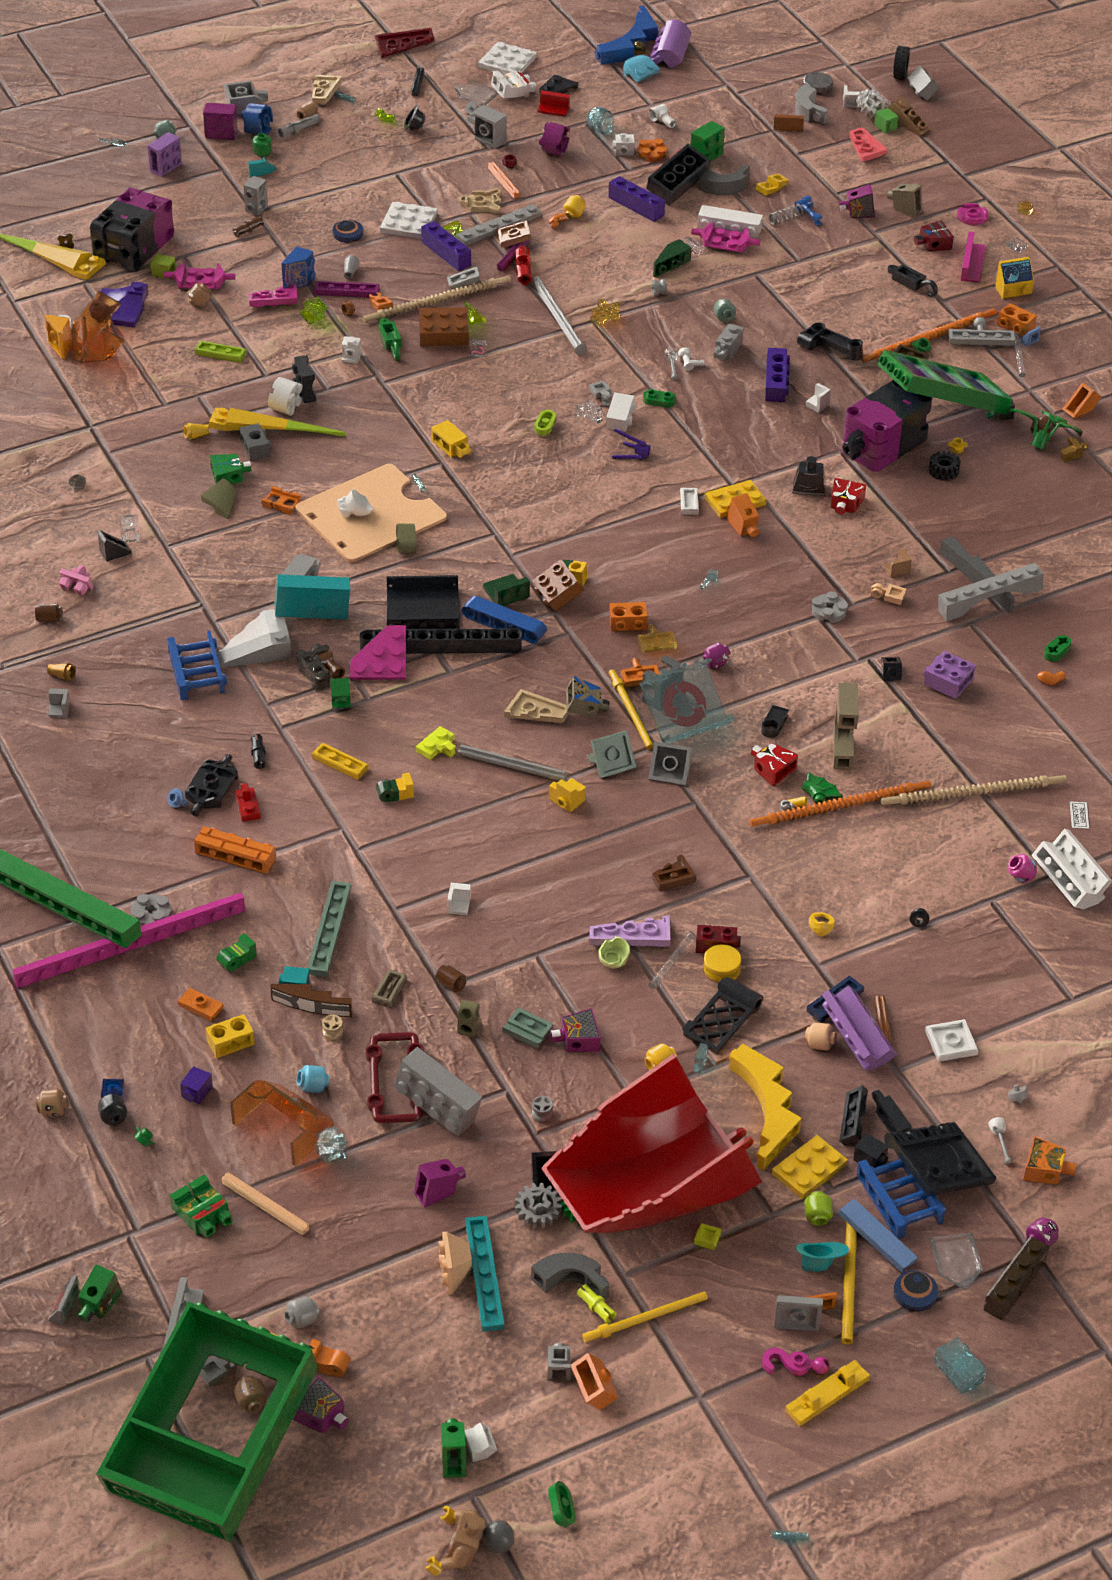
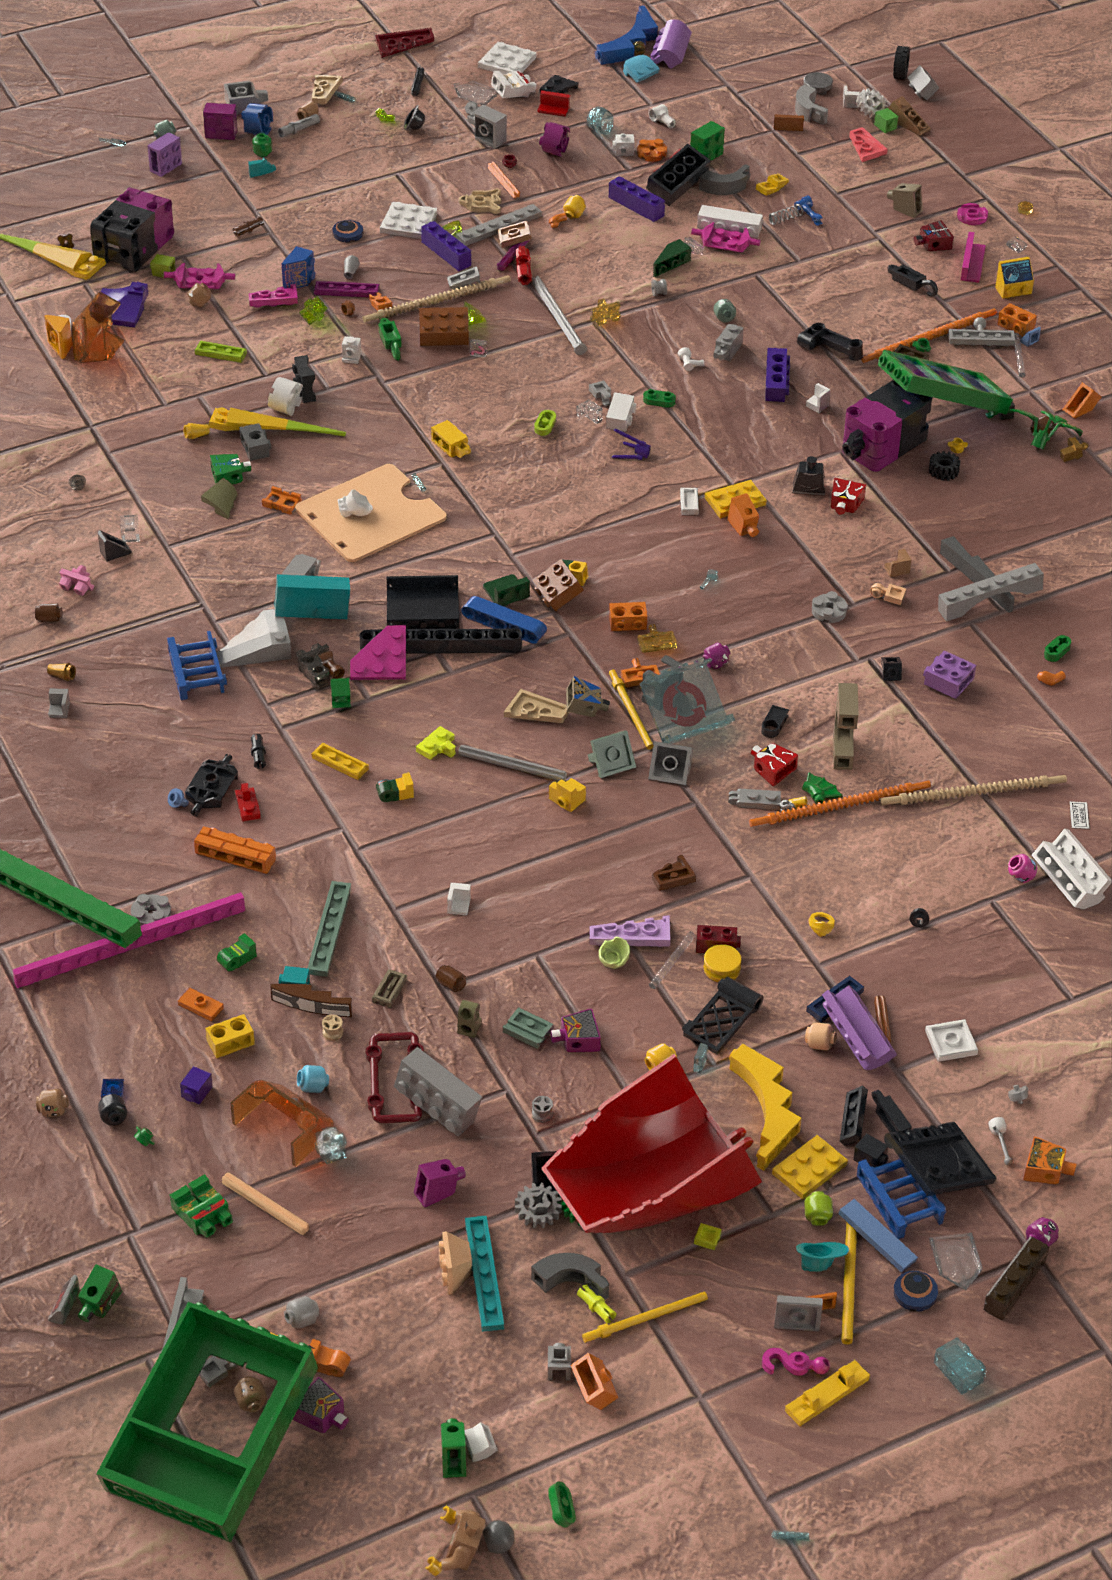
(255, 195): light grey brick -> none
(406, 538): olive beam -> none
(673, 356): hinge -> none
(755, 799): none -> light grey hinge
(859, 203): torso -> none

